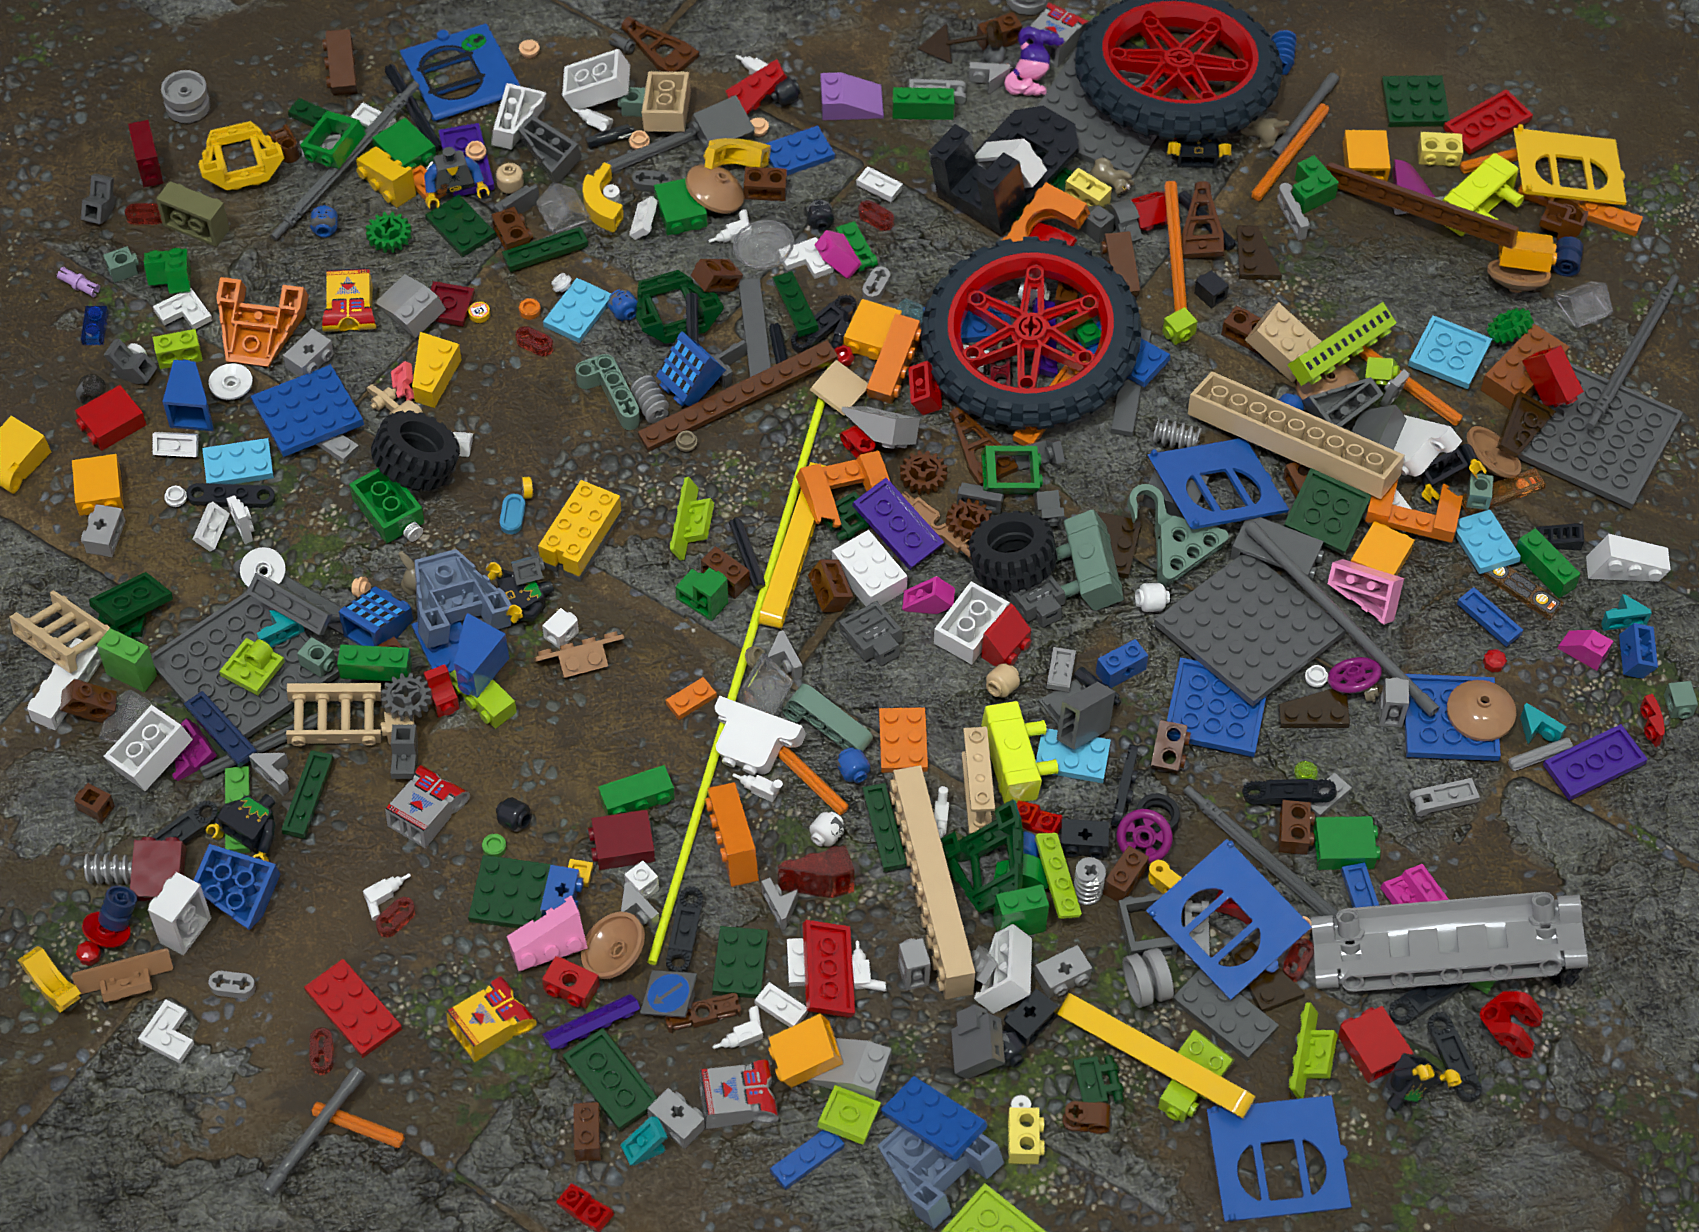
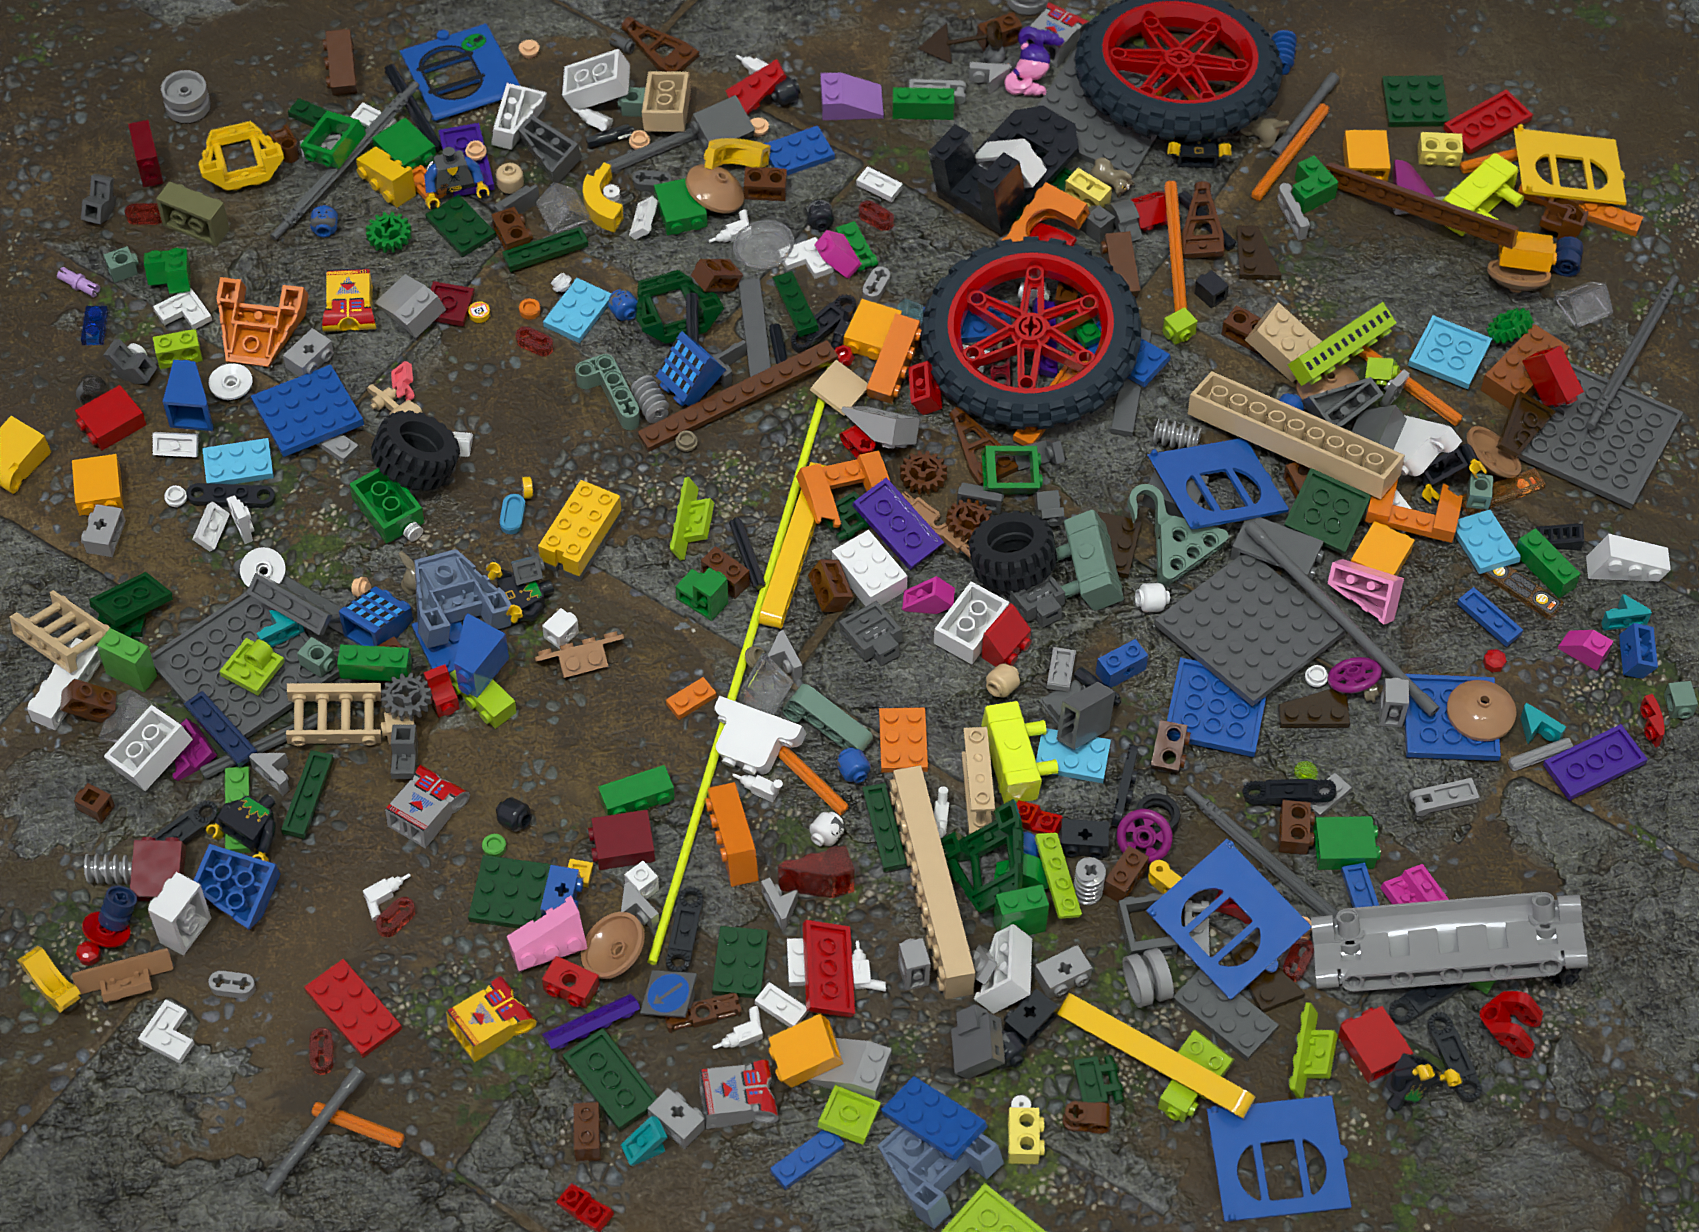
(434, 368): yellow wedge -> none

